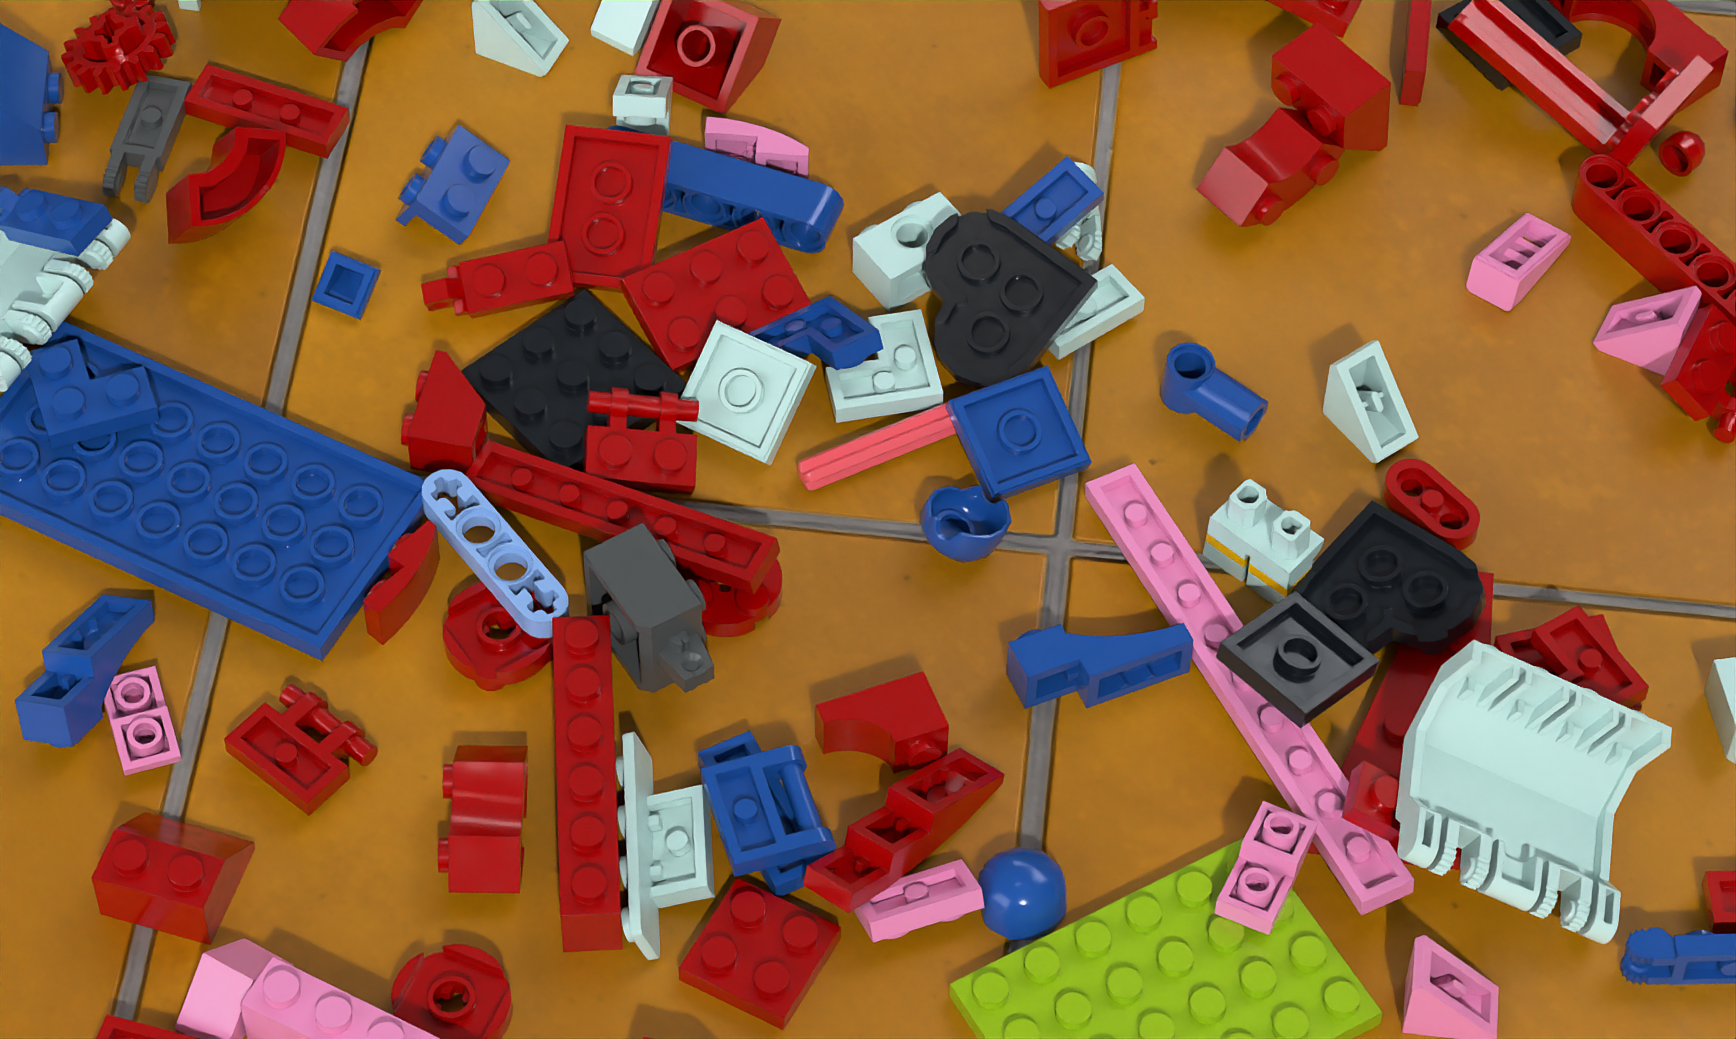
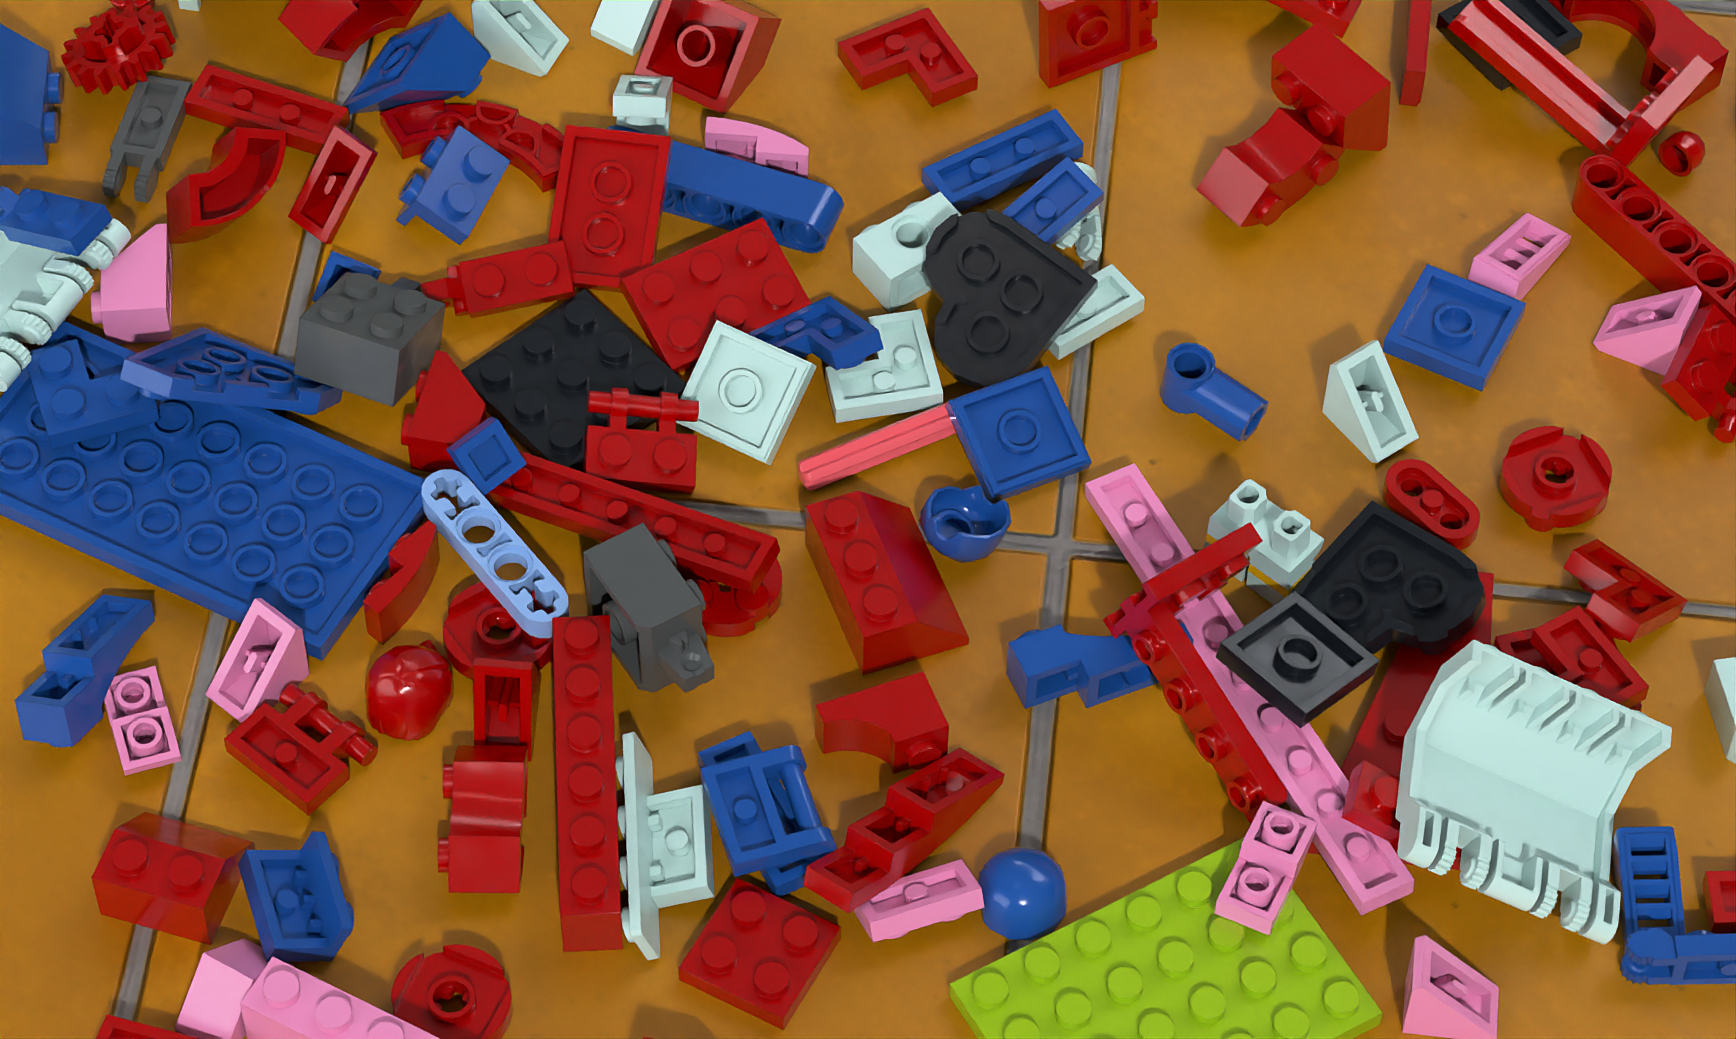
(137, 291): none -> bright pink slope
(225, 372): none -> blue plate
(259, 662): none -> bright pink slope
(297, 901): none -> blue bracket
(332, 184): none -> red slope
(369, 337): none -> dark grey hinge
(408, 691): none -> red hair
(421, 65): none -> blue slope
(486, 455): none -> blue plate
(505, 703): none -> red slope
(522, 141): none -> red tile
(881, 581): none -> red slope
(910, 46): none -> red plate
(1003, 161): none -> blue plate
(1185, 678): none -> red bracket
(1454, 327): none -> blue plate
(1550, 503): none -> red plate
(1624, 596): none -> red plate
(1647, 853): none -> blue slope

